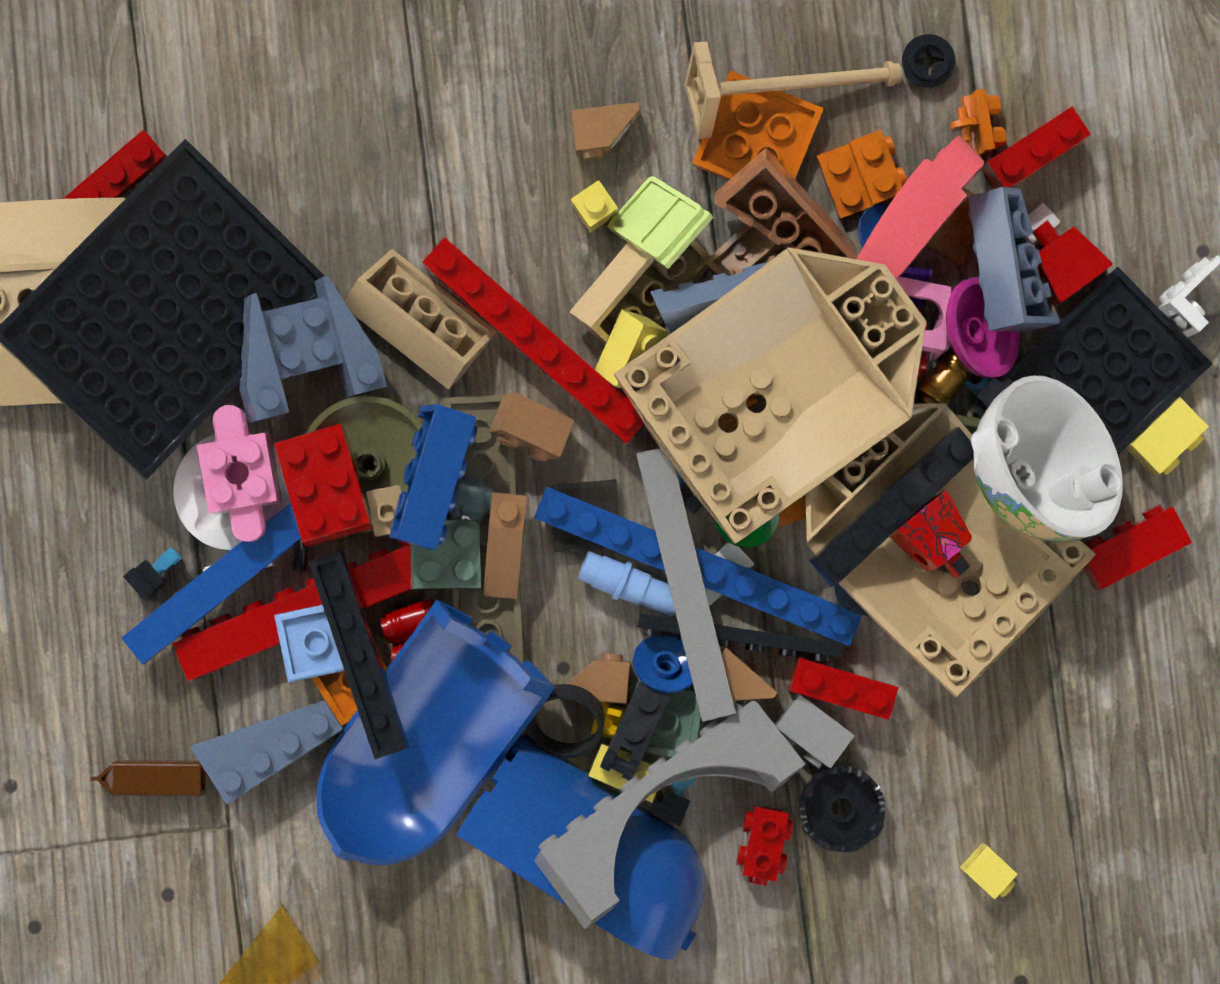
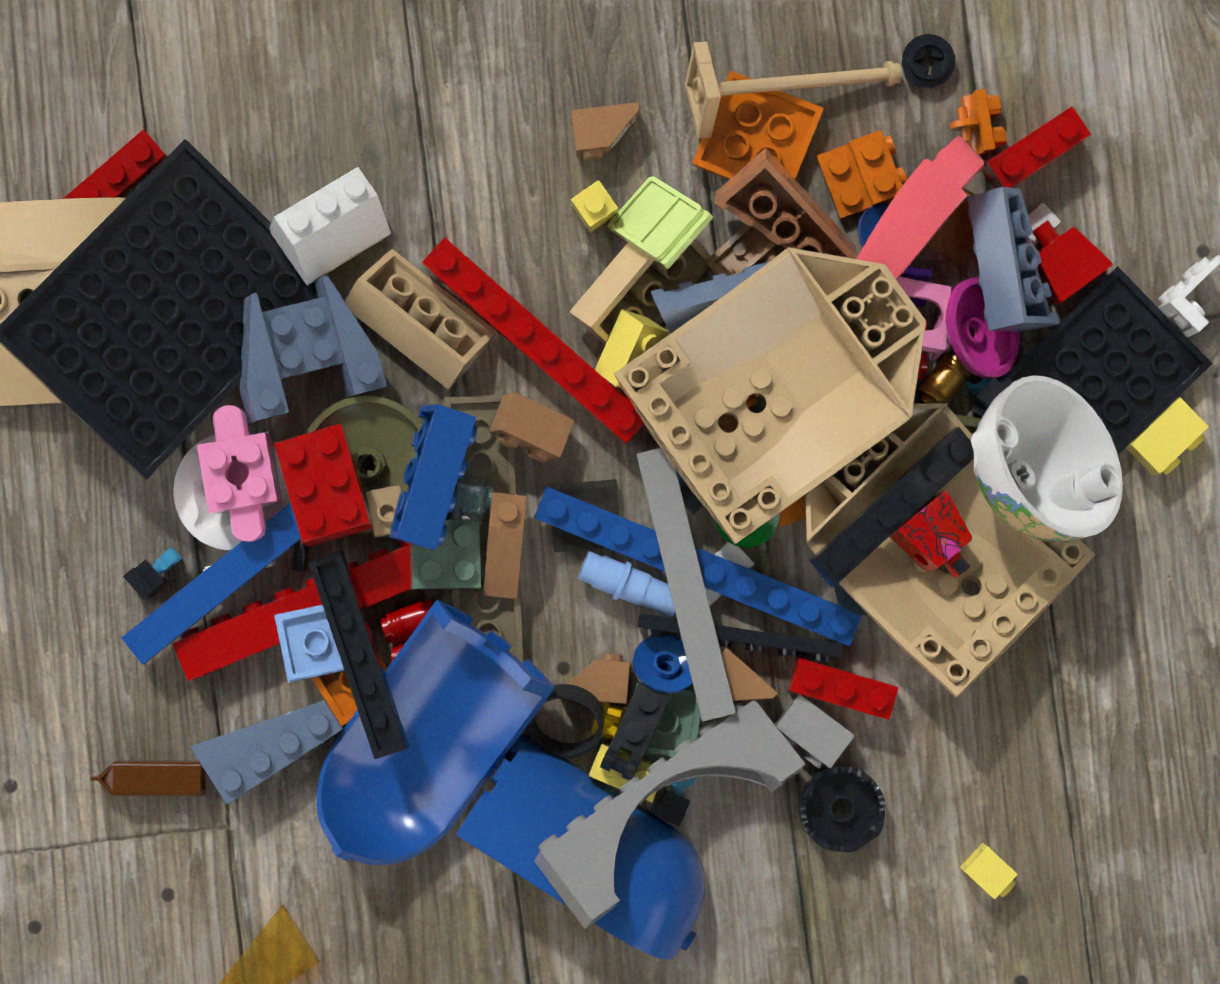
(331, 226): none -> white slope
(763, 854): red brick -> none
(1135, 546): red brick -> none

